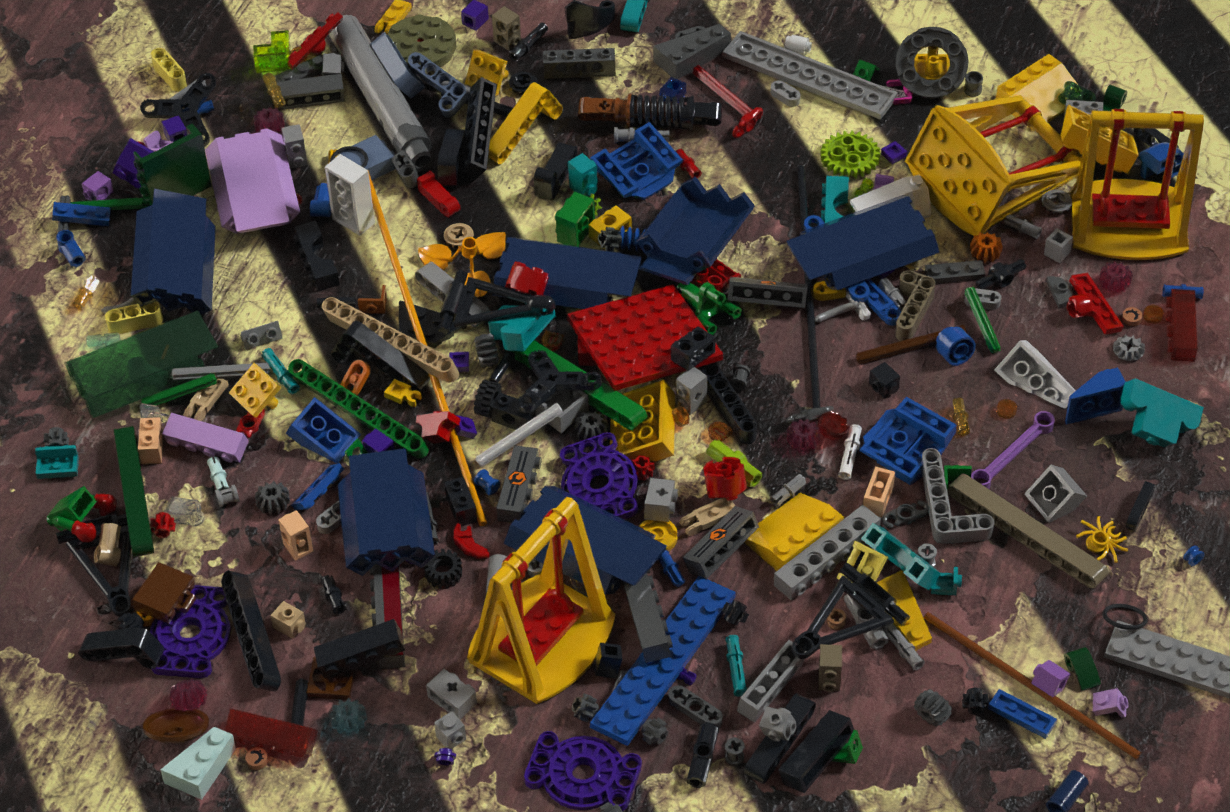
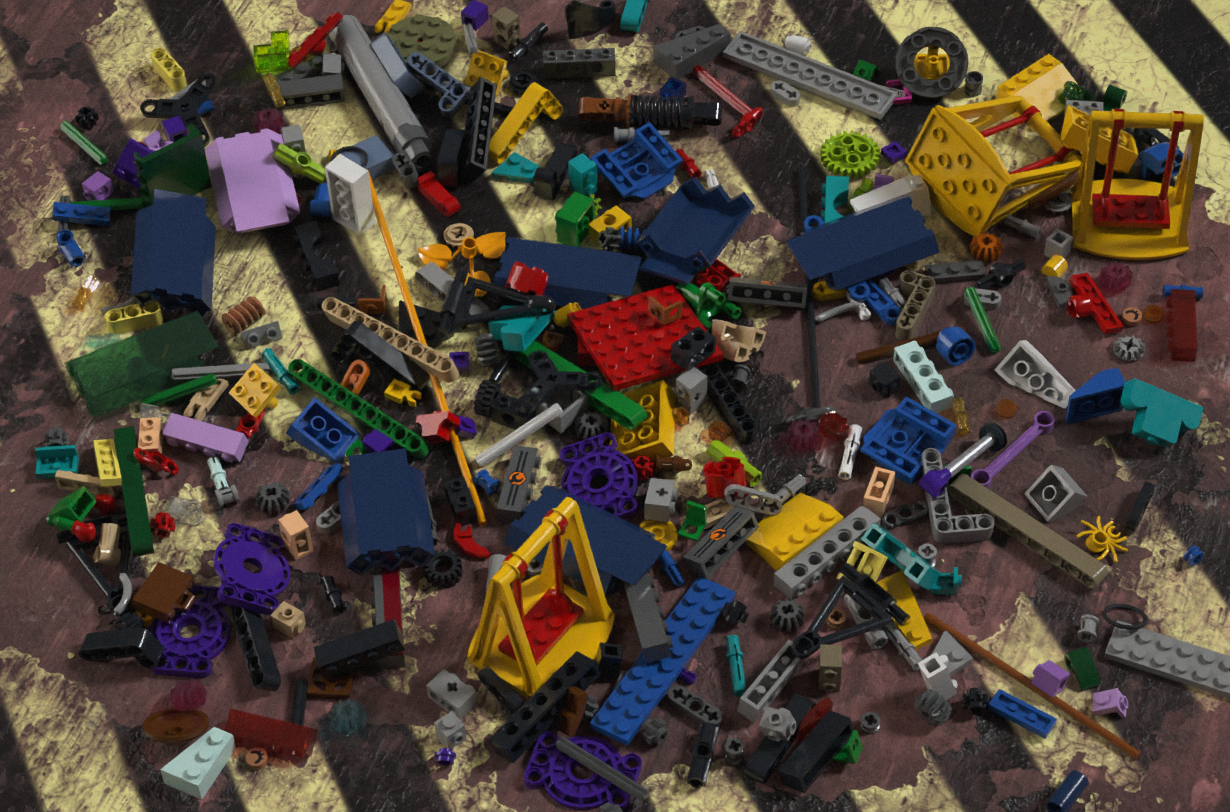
(73, 481): none -> tan plate
(83, 142): none -> green axle
(86, 117): none -> black gear
(107, 462): none -> light yellow plate
(127, 591): none -> light grey piece
(163, 462): none -> red piece
(238, 581): none -> dark purple piece
(243, 313): none -> nougat piece
(300, 163): none -> lime piece
(470, 38): none -> light grey axle
(500, 689): none -> black beam
(516, 169): none -> teal wing
(543, 707): none -> black brick
(561, 314): none -> yellow brick
(571, 716): none -> reddish brown slope
(602, 769): none -> dark grey axle
(662, 313): none -> dark orange bracket
(677, 464): none -> reddish brown piece
(695, 516): none -> green bracket
(710, 178): none -> white axle
(737, 341): none -> tan brick
(737, 500): none -> light grey beam
(787, 615): none -> dark grey gear
(813, 717): none -> clear red slope
(870, 729): none -> flat silver bush
(923, 377): none -> light aqua brick
(937, 675): none -> white brick
(956, 654): none -> light grey wing
(991, 438): none -> piece
(1053, 190): none -> reddish brown axle
(1055, 266): none -> yellow brick
(1088, 628): none -> light grey bush

